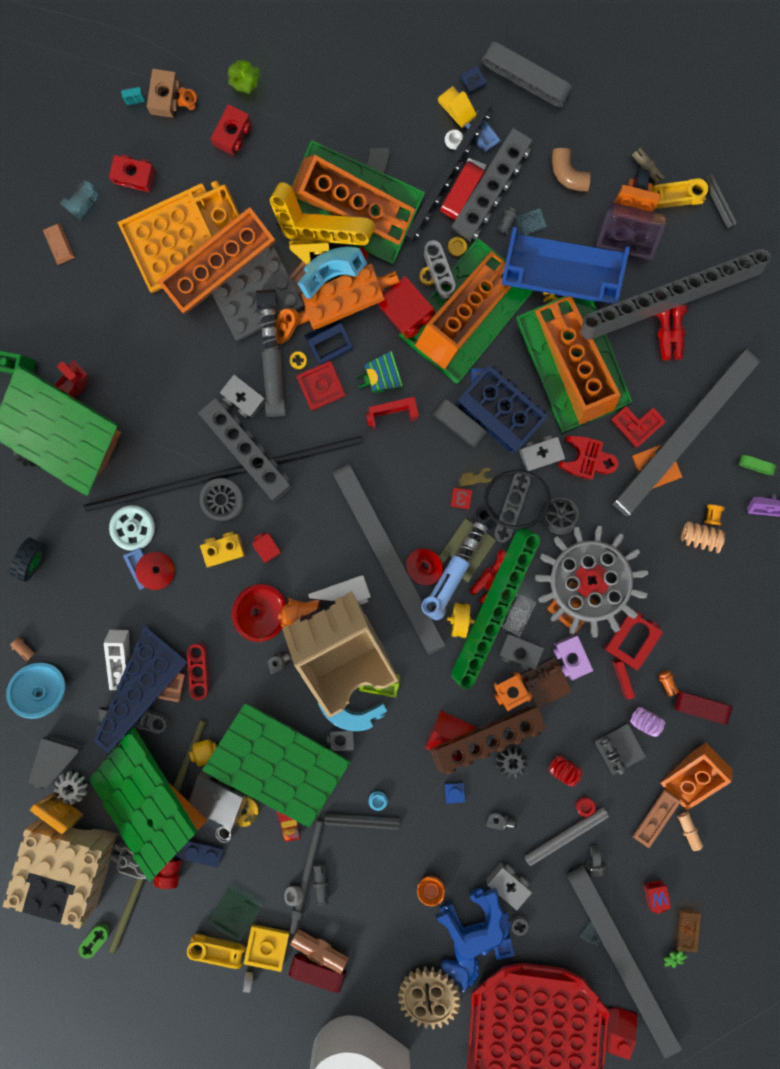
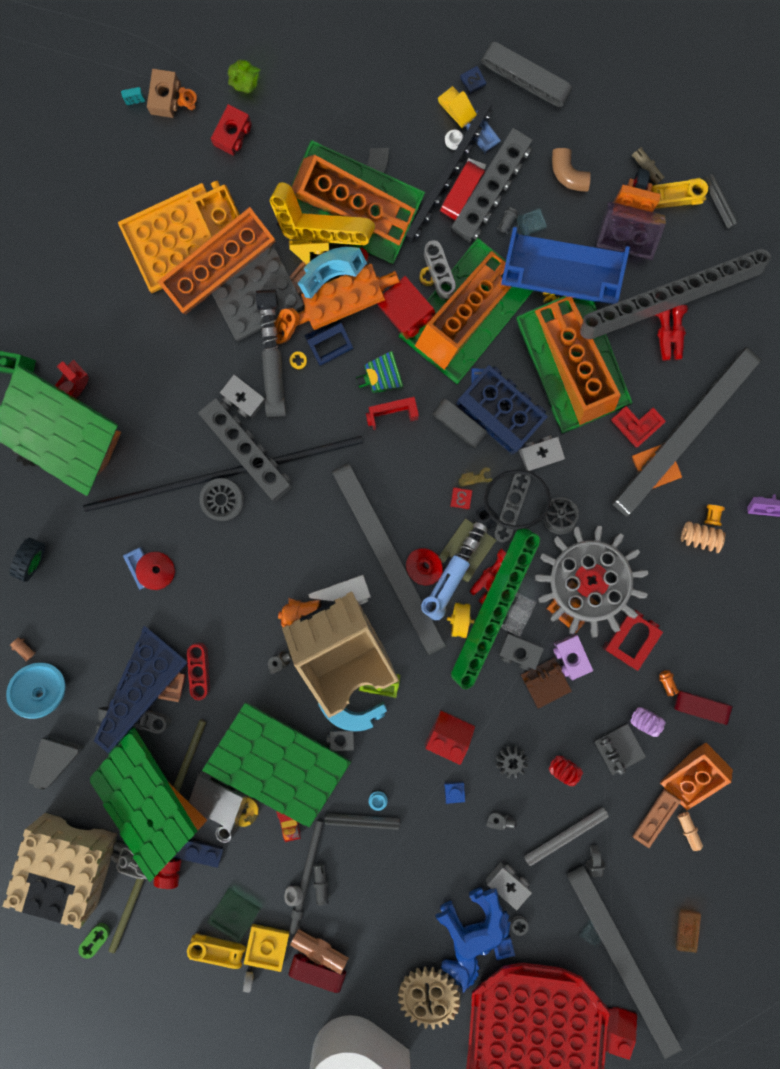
(57, 814): light orange tile -> none
(58, 243): nougat tile -> none
(77, 785): white gear -> none
(81, 200): clear light blue leg -> none
(117, 655): white slope -> none
(130, 511): light aqua plate -> none
(141, 180): red brick -> none
(202, 752): yellow head -> none
(222, 550): yellow brick -> none
(265, 622): red dish -> none
(266, 546): red brick -> none
(321, 385): red tile -> none
(431, 891): orange hair -> none
(457, 247): yellow tile -> none
(502, 696): orange piece -> none
(532, 726): reddish brown brick -> none
(585, 806): red tile -> none
(589, 458): red piece -> none
(623, 679): red tile -> none
(657, 896): red brick -> none
(675, 958): bright green plant -> none
(757, 465): bright green beam -> none

